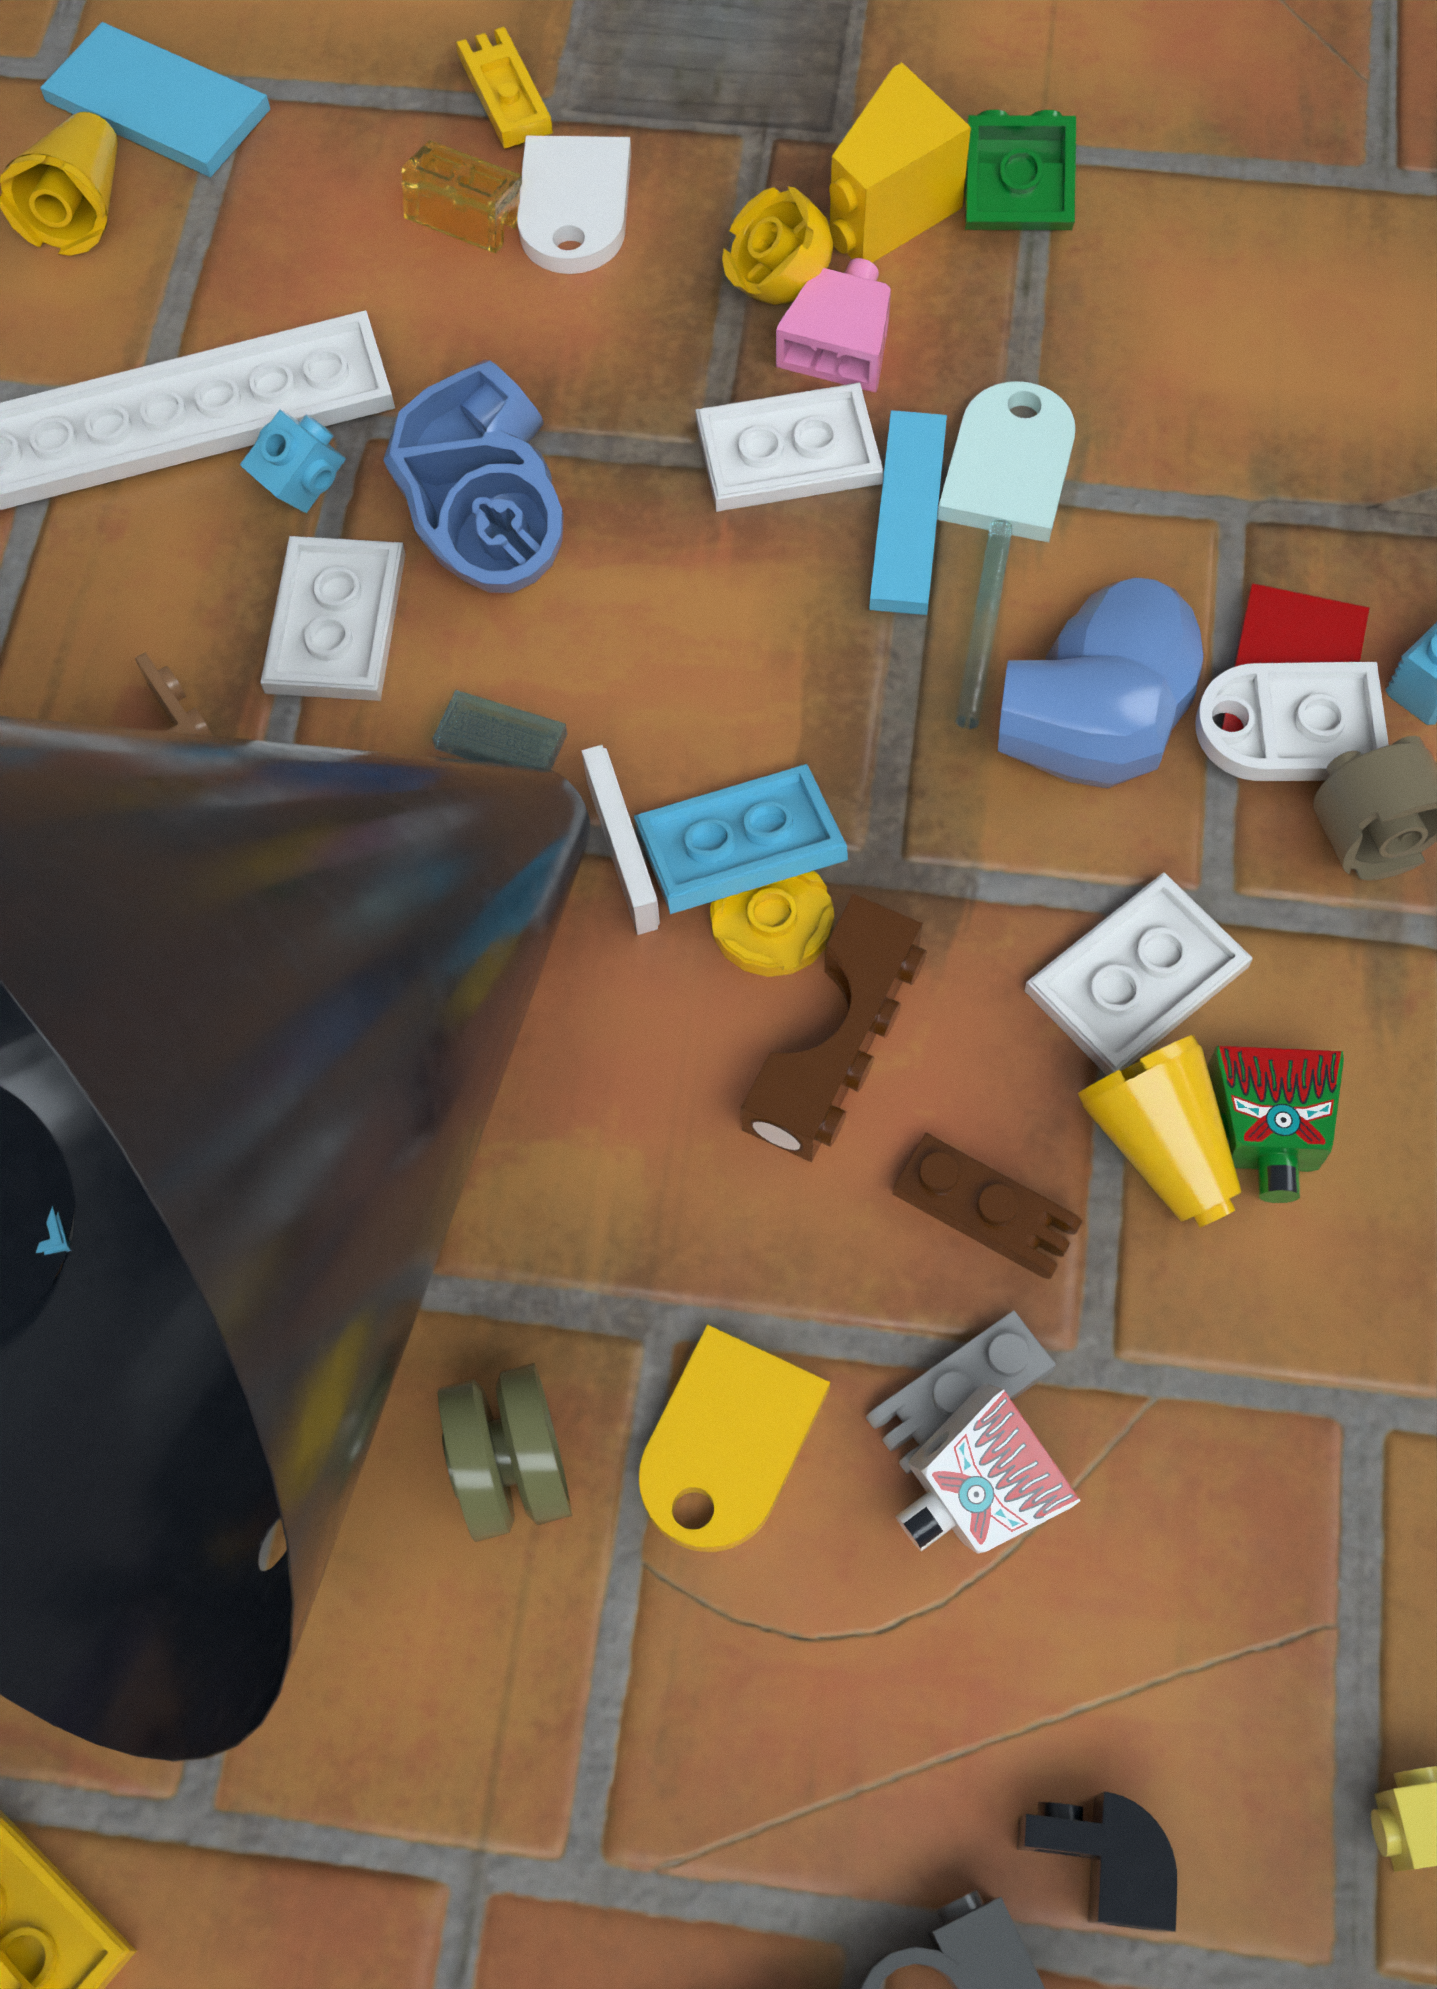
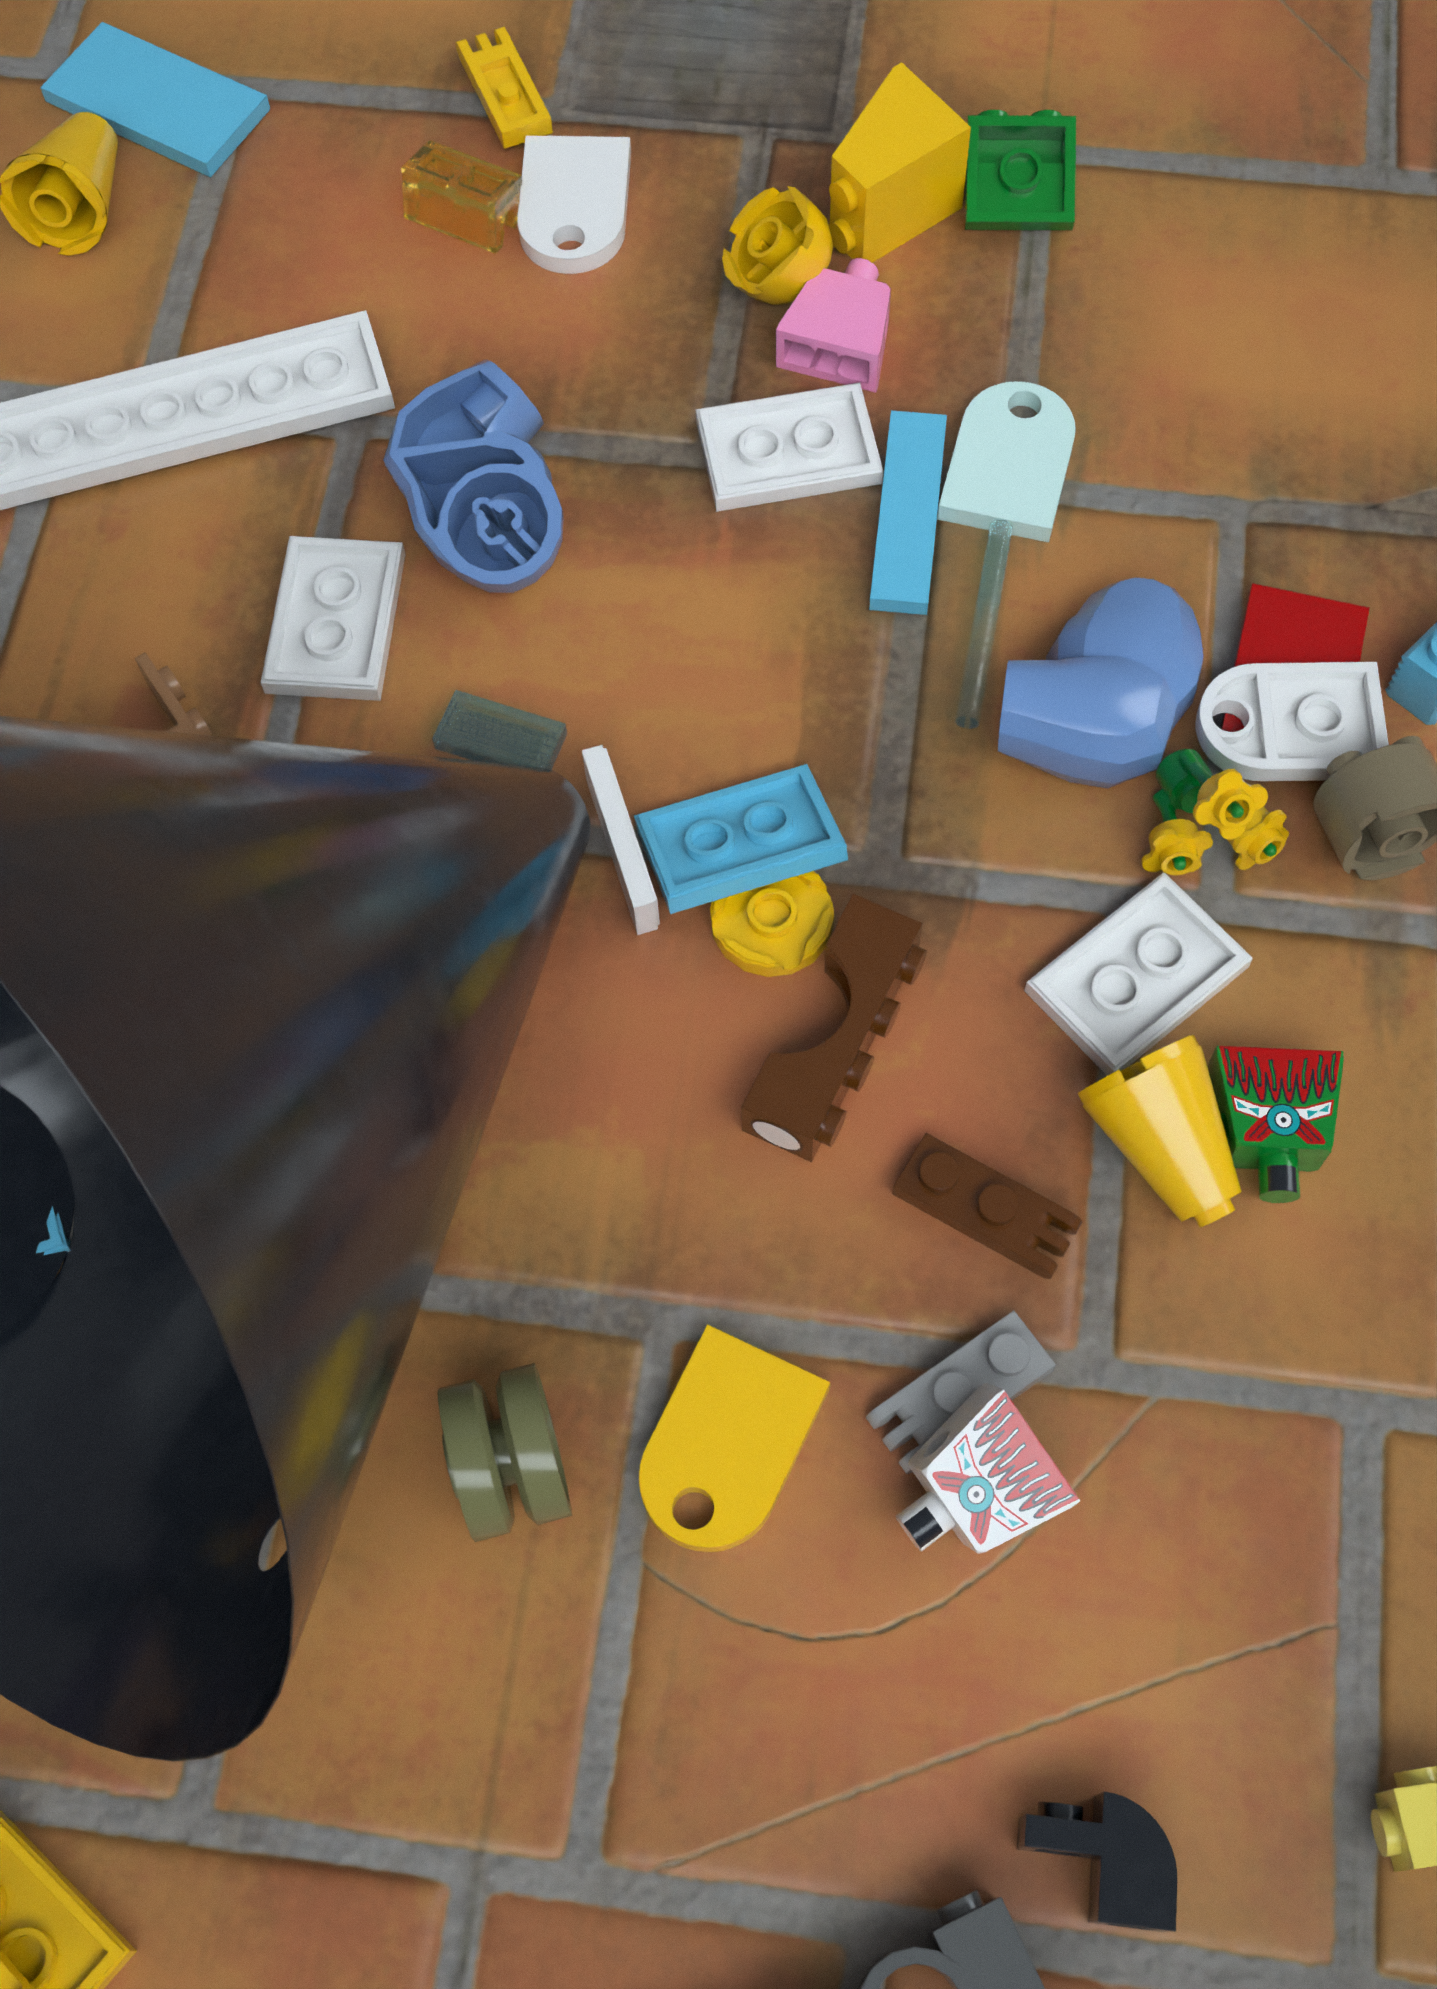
(294, 459): medium azure brick -> none
(1214, 800): none -> yellow plant

